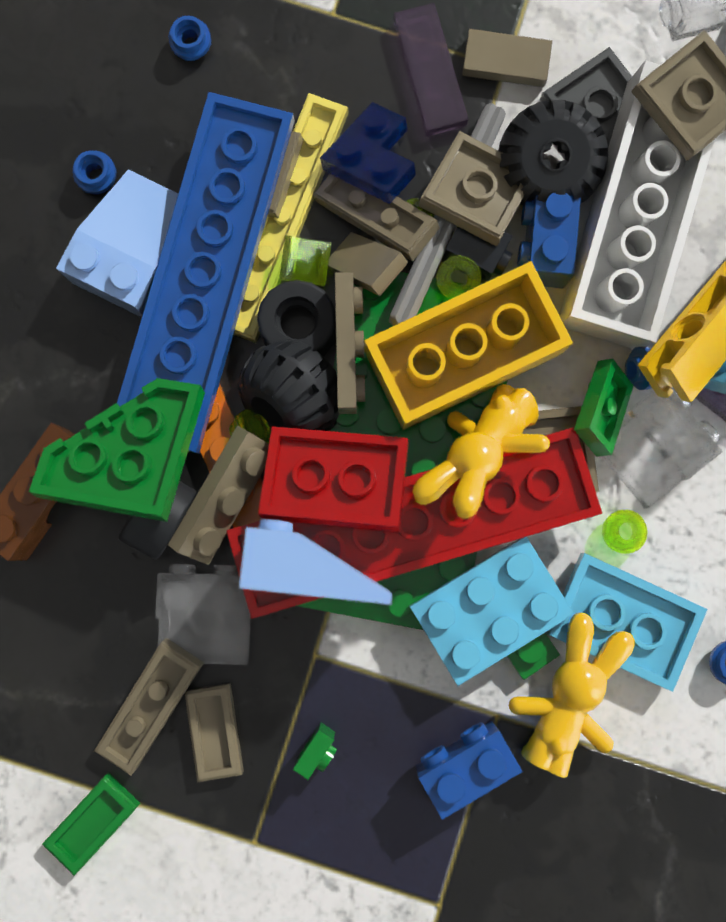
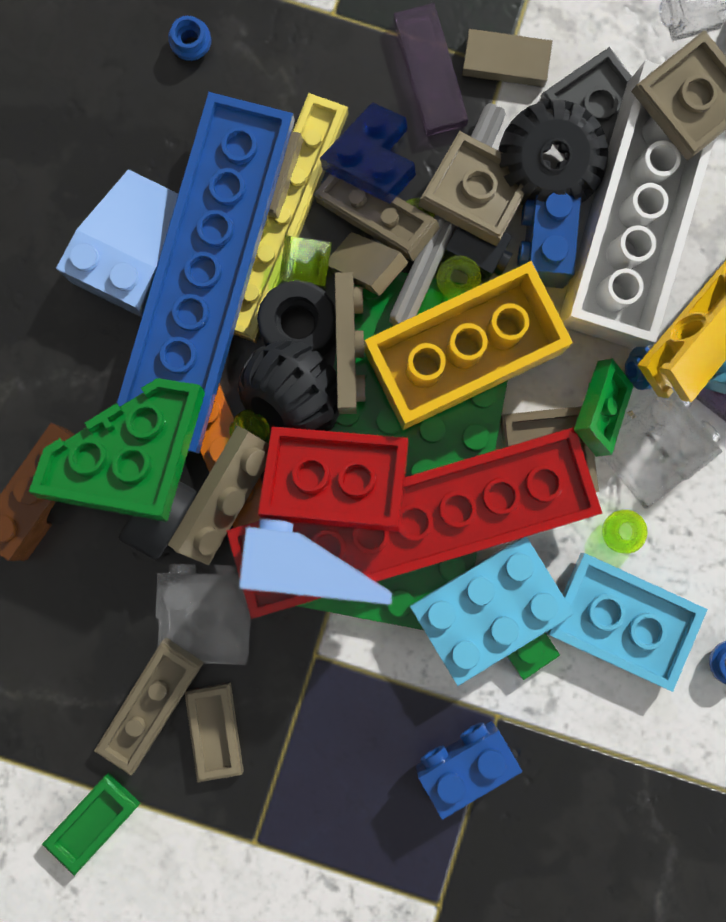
(86, 163): blue plate -> none
(317, 752): green plate -> none
(480, 449): yellow animal -> none
(575, 691): yellow animal -> none

